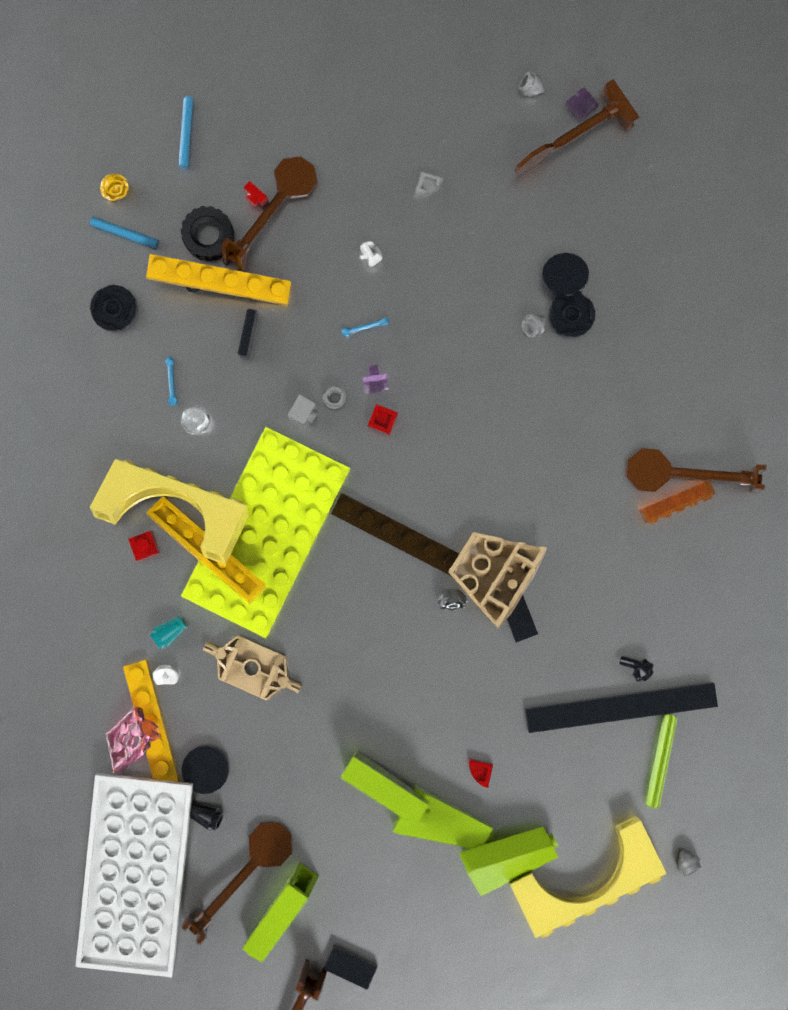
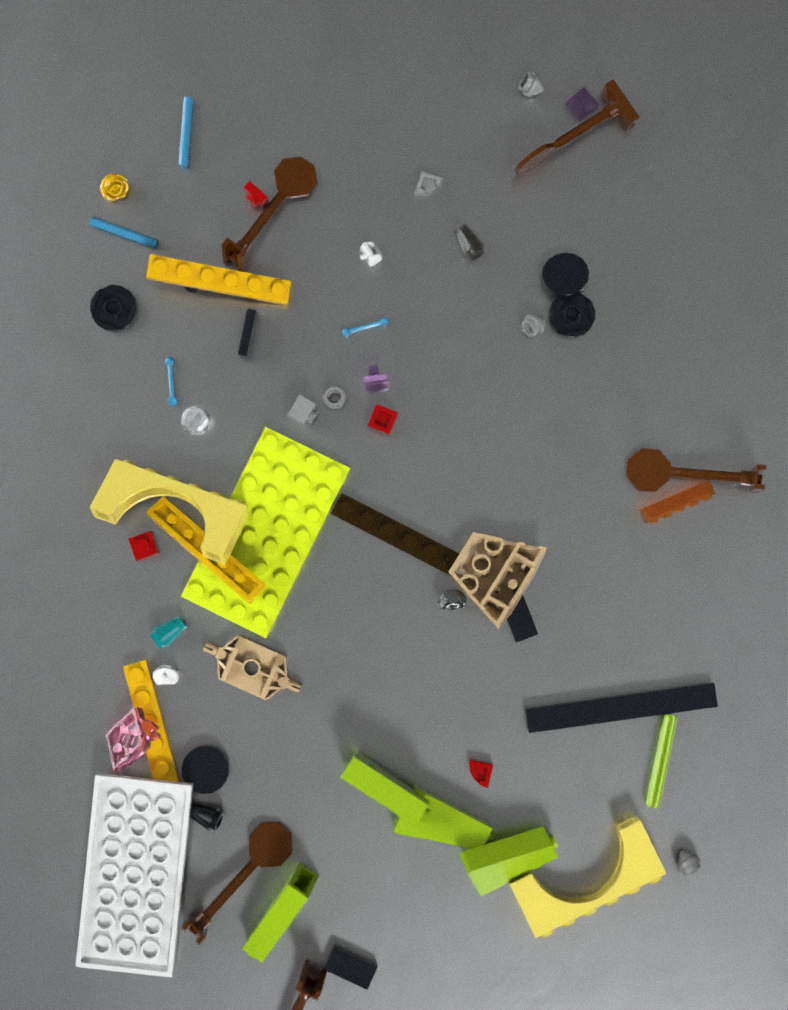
(201, 216): black tyre -> none
(470, 244): none -> clear smoke cone
(643, 668): black plate -> none

